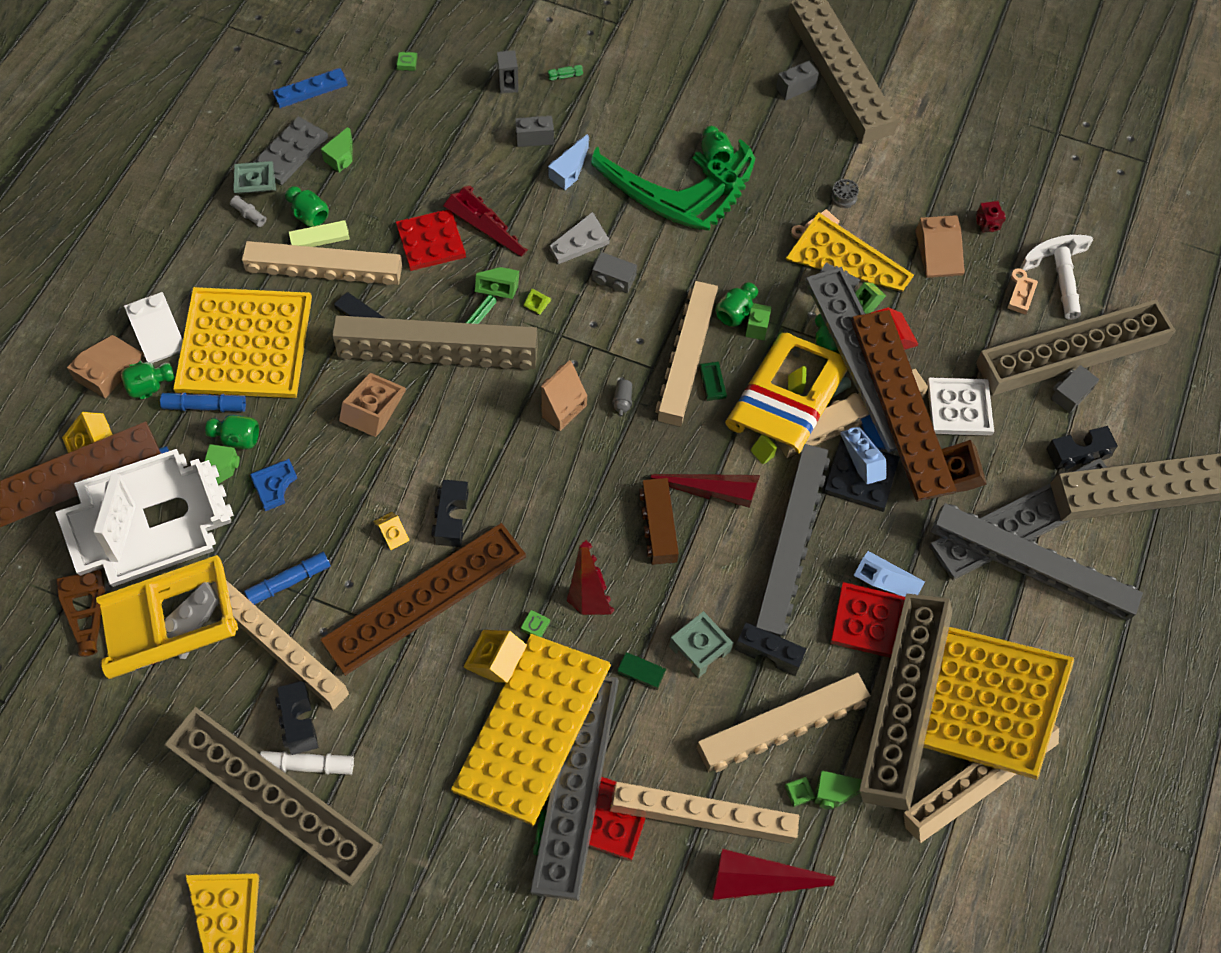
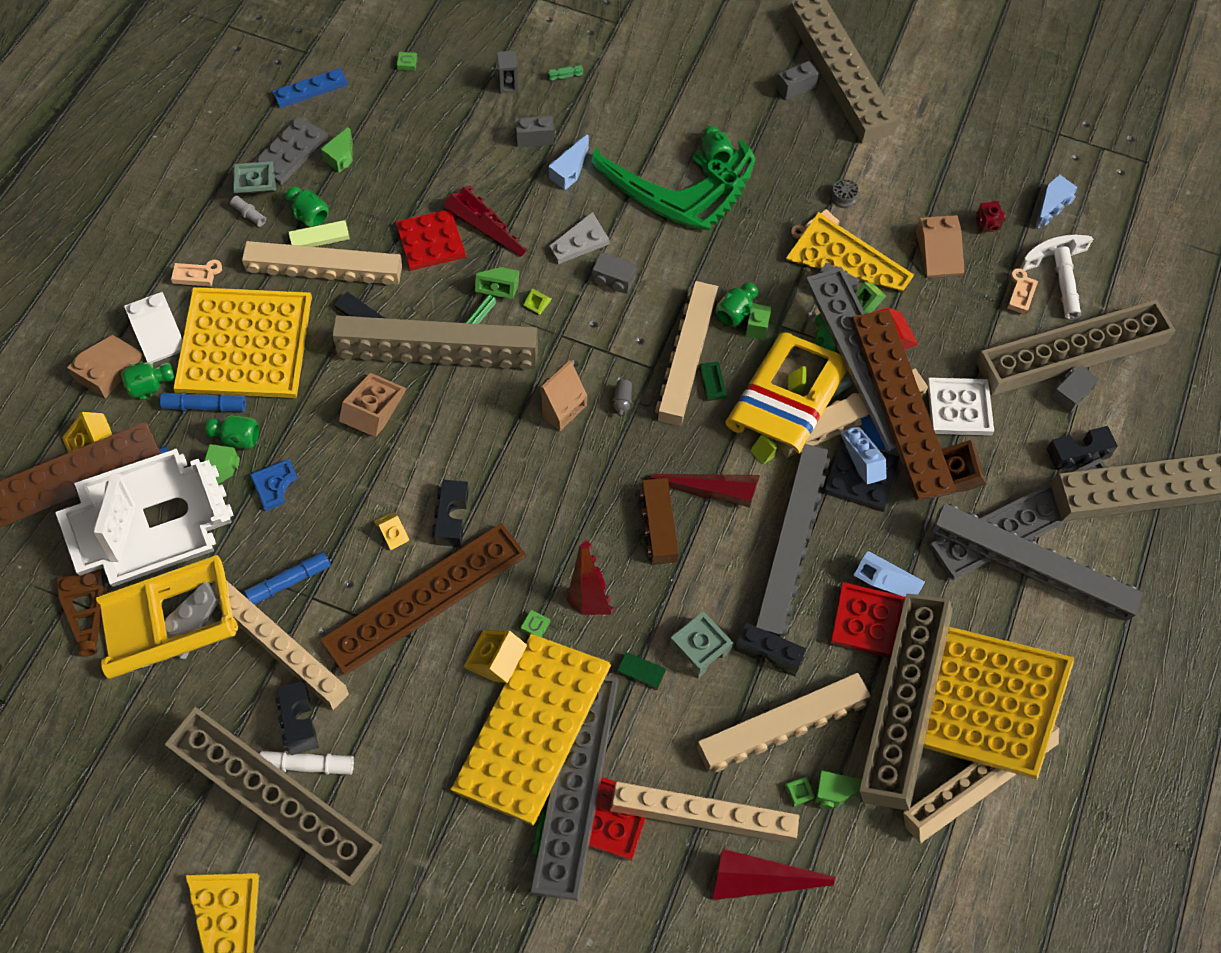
(195, 274): none -> light nougat hinge
(1057, 195): none -> light blue slope

